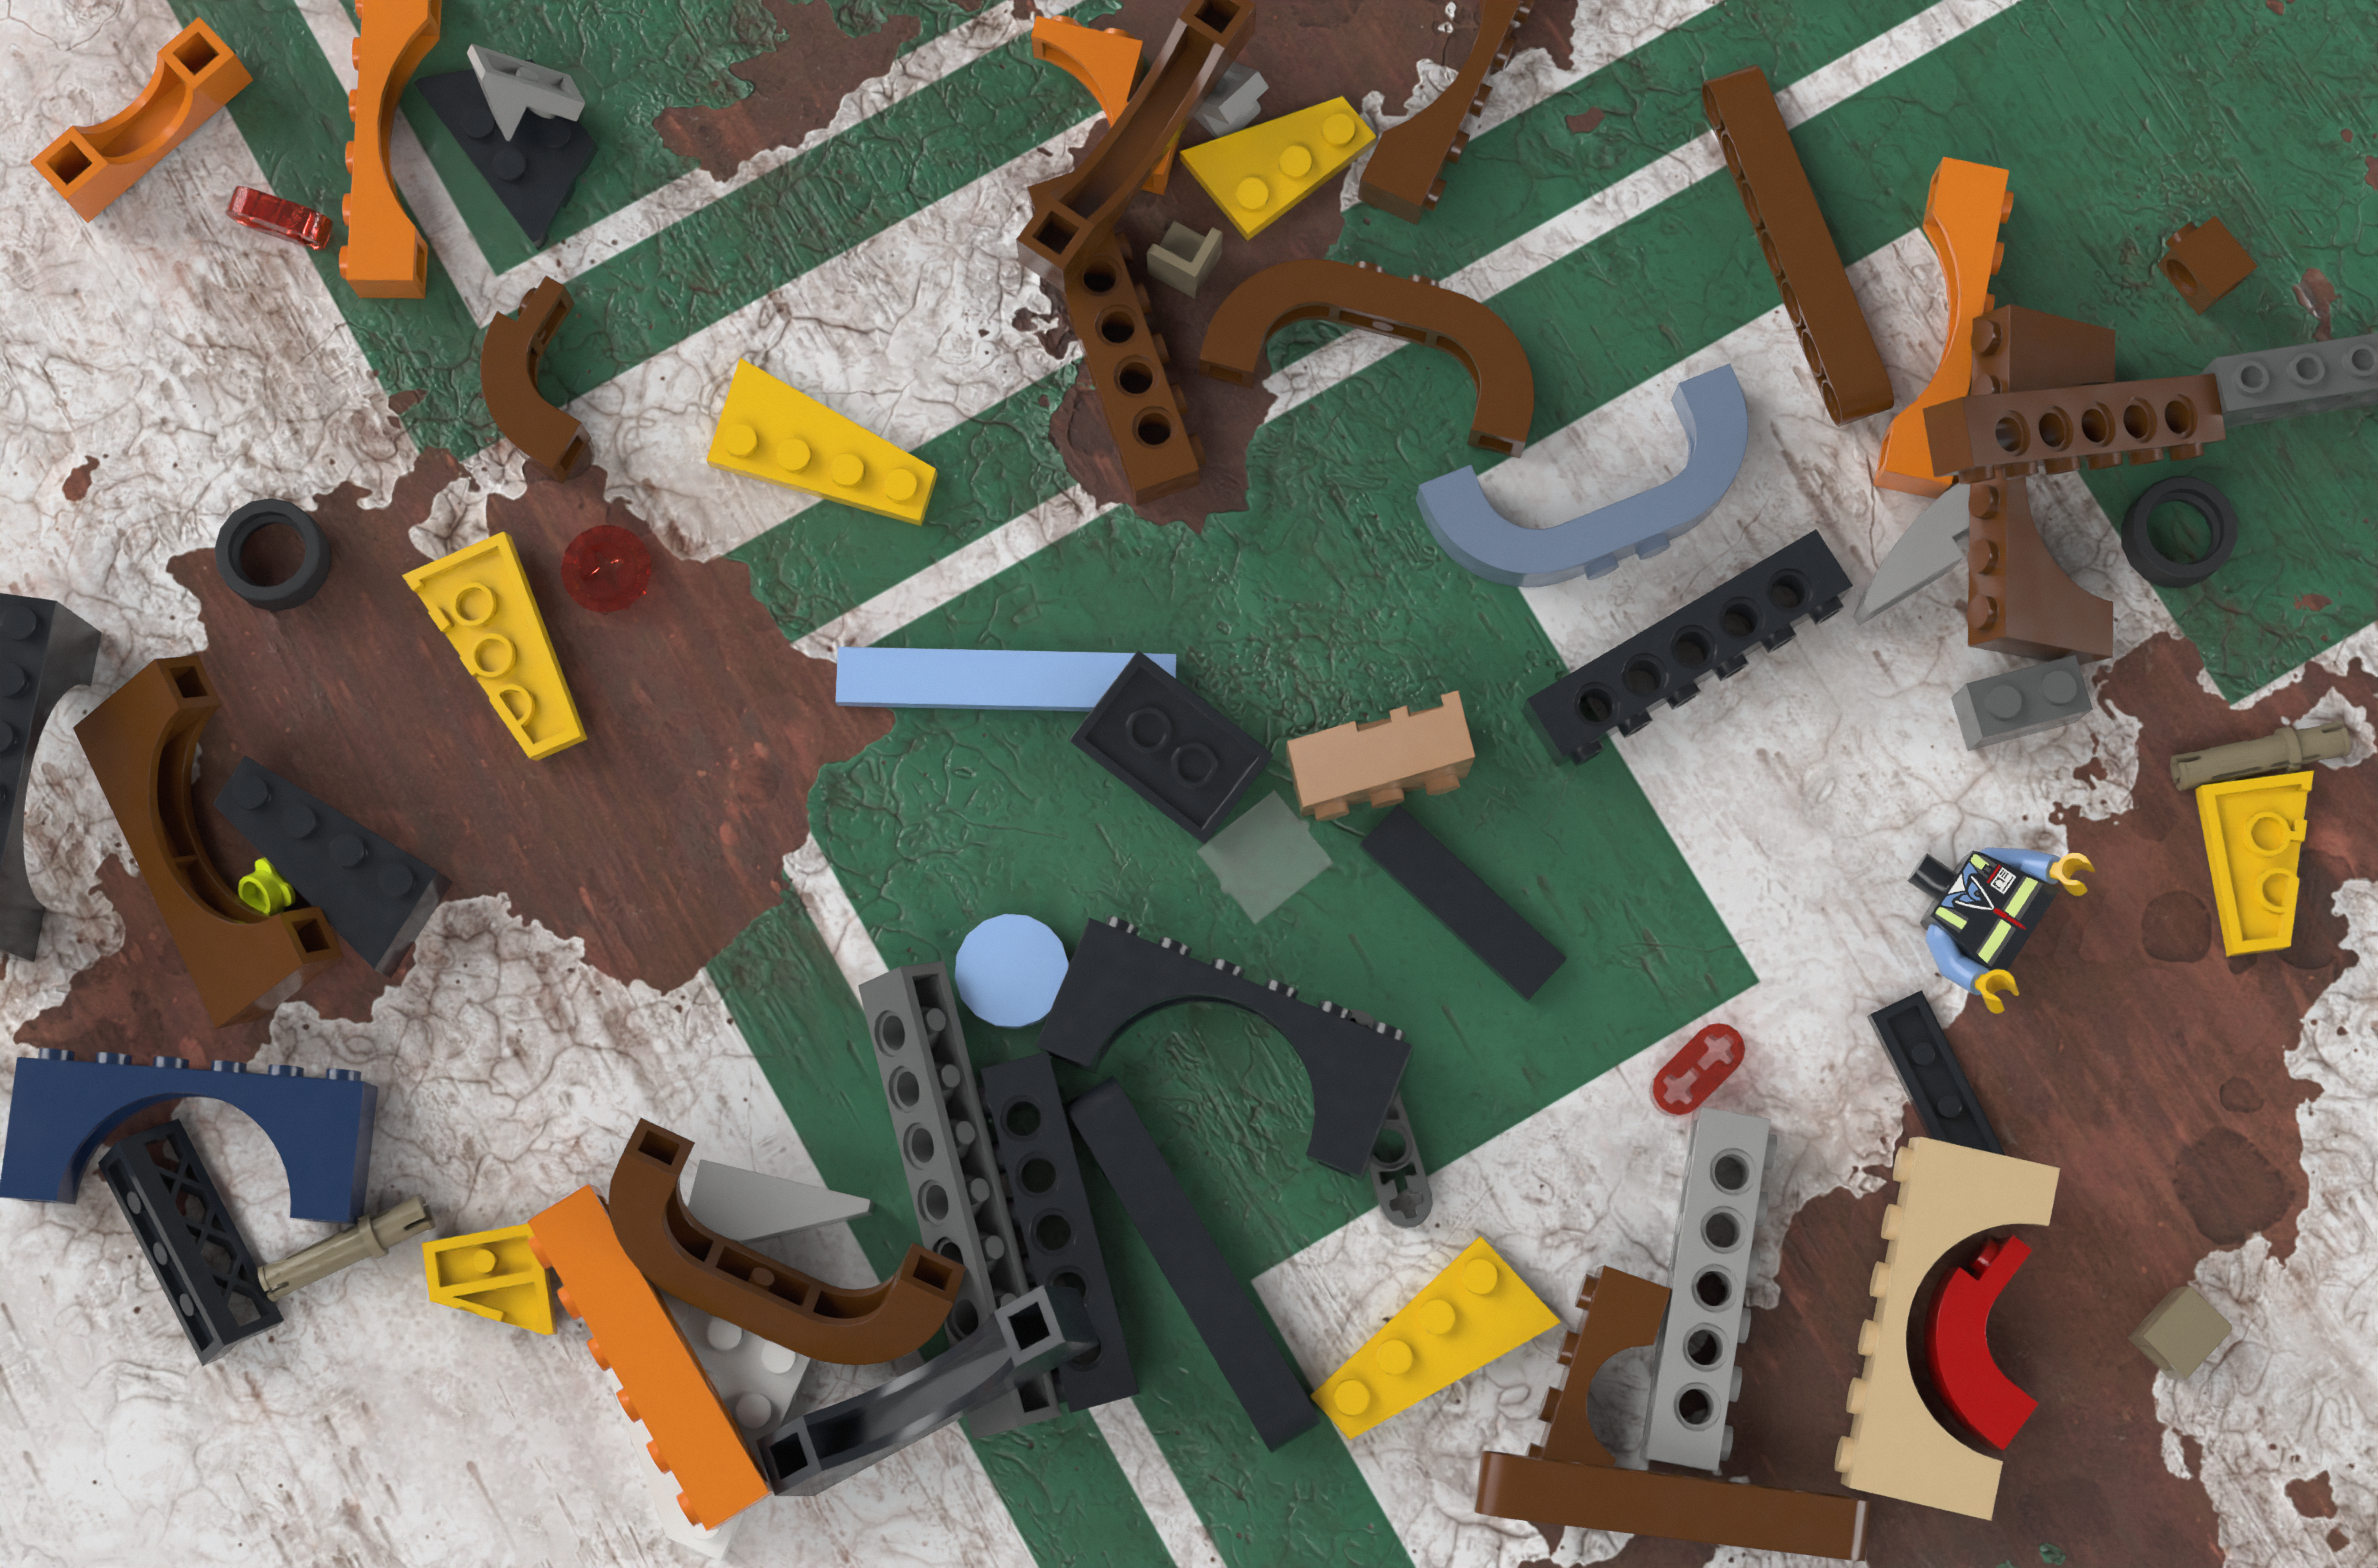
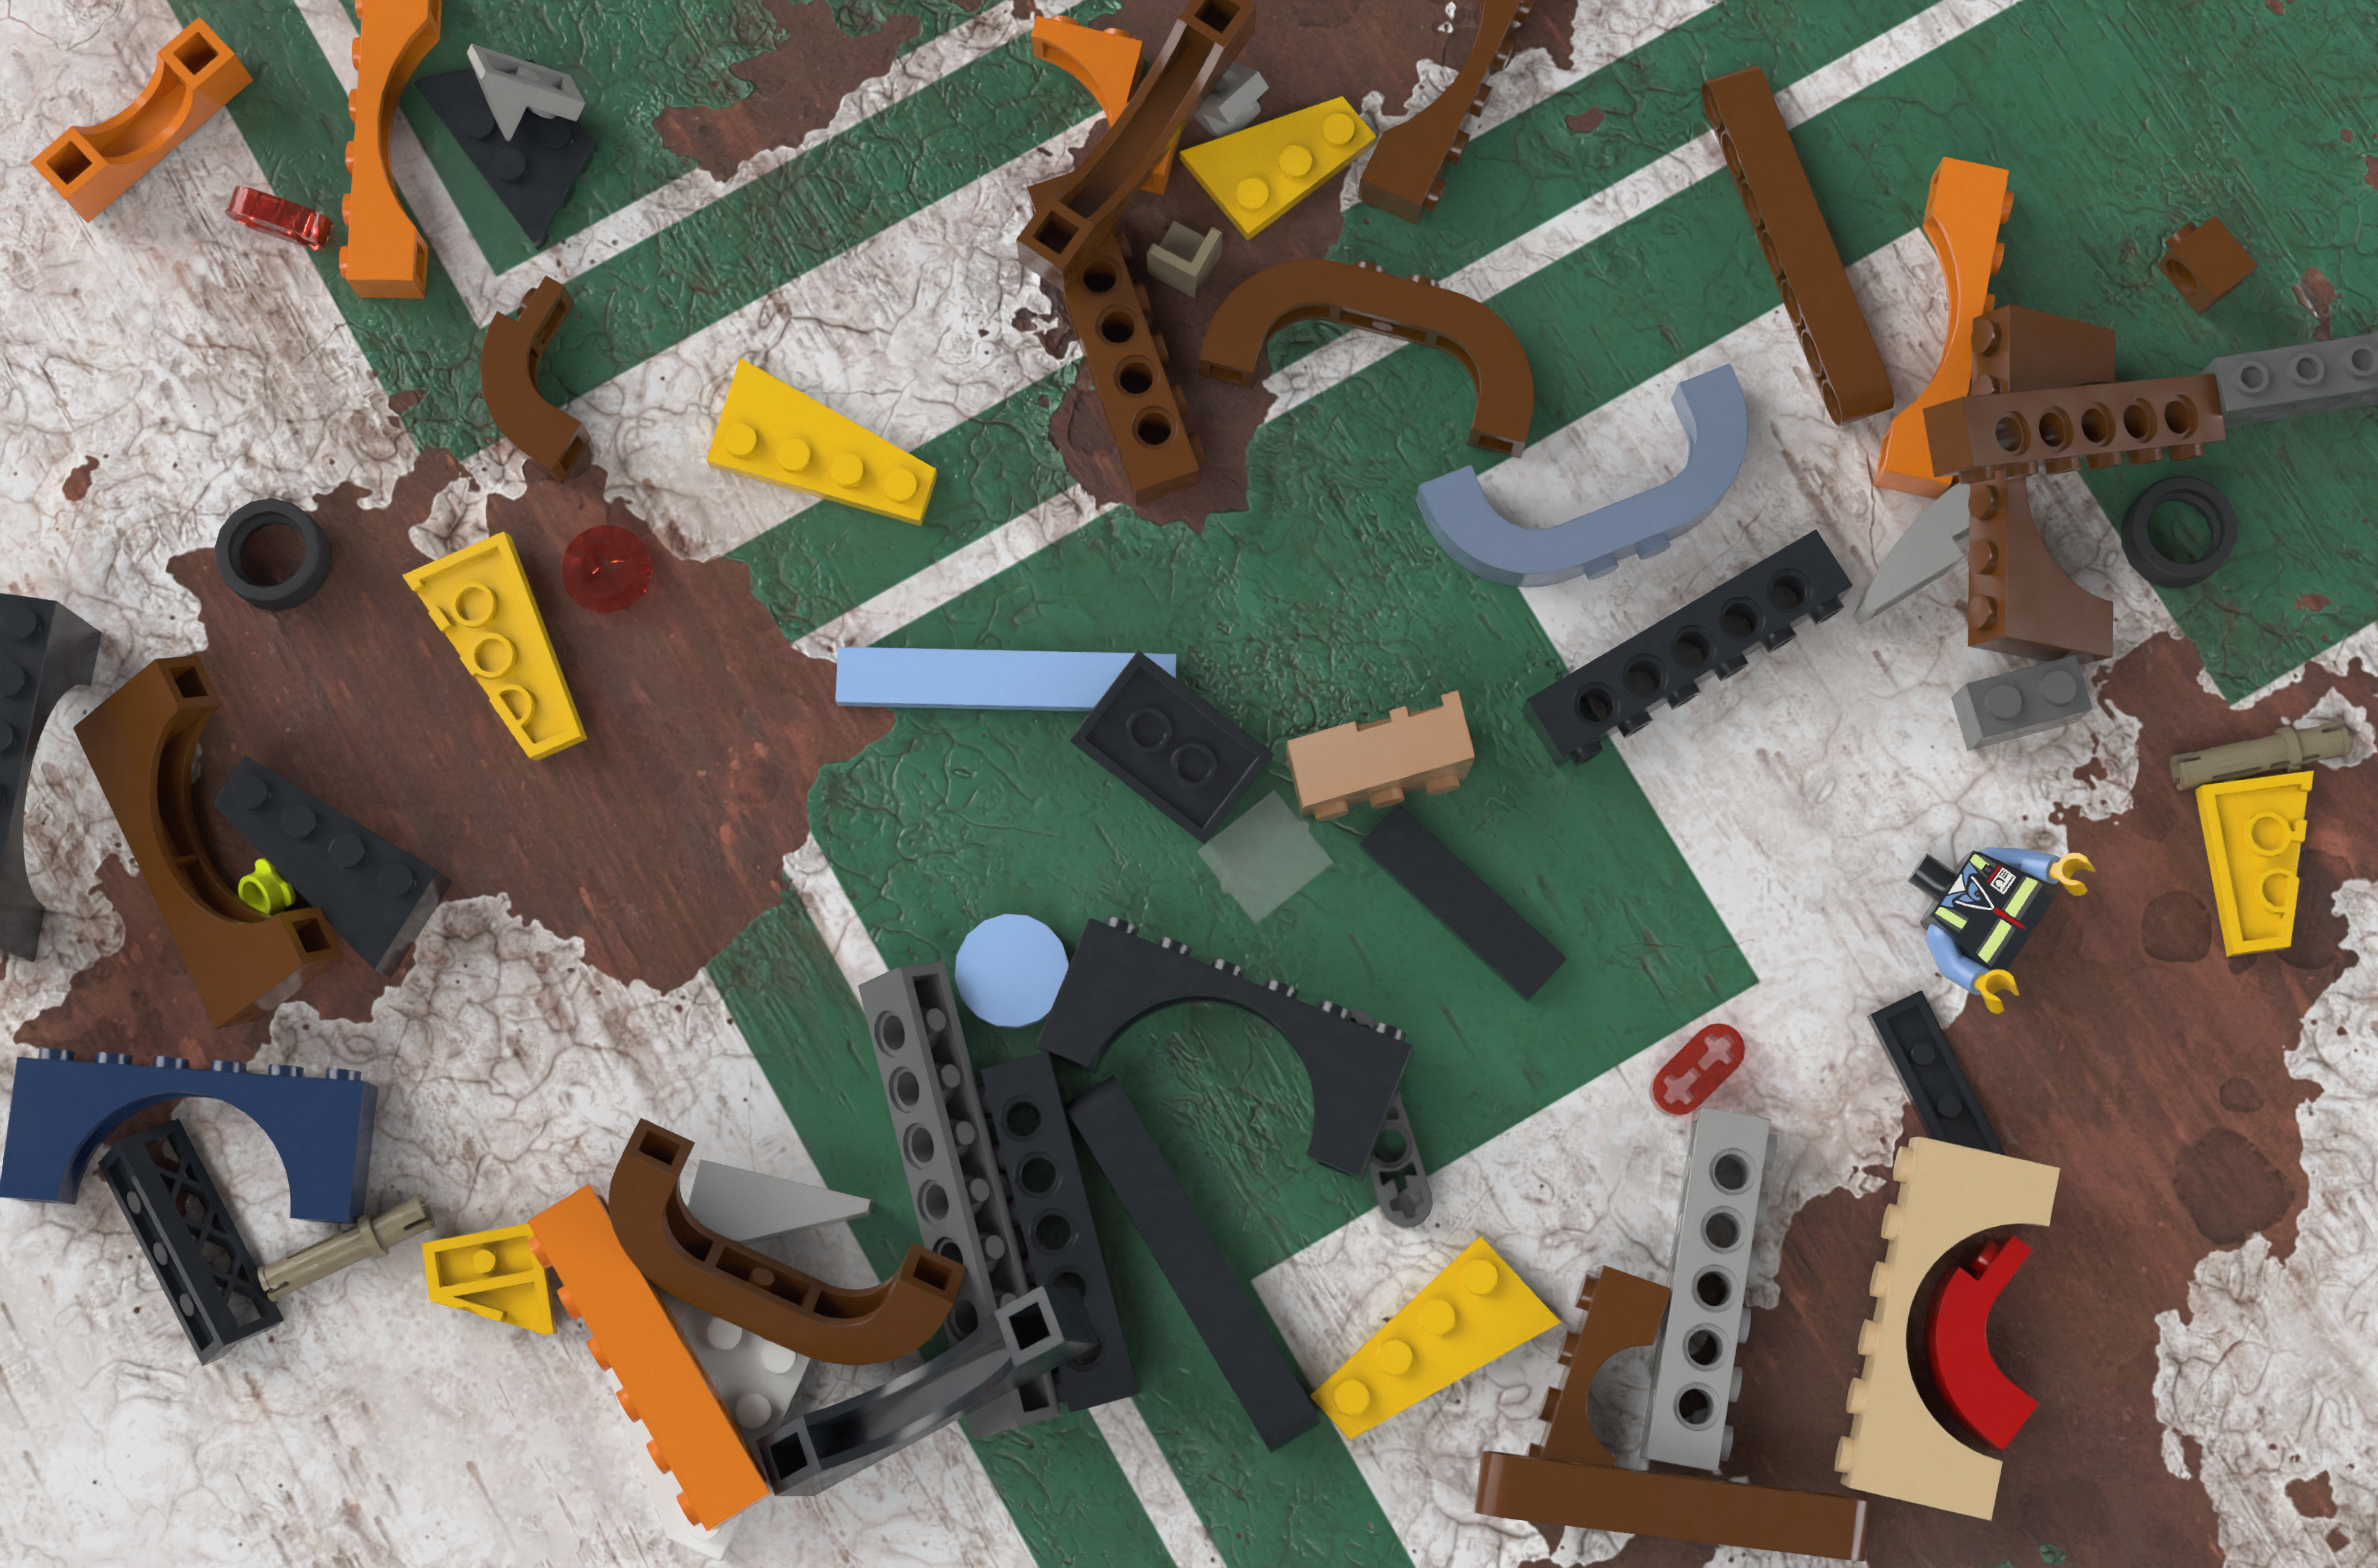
(2180, 1332): dark tan panel -> none

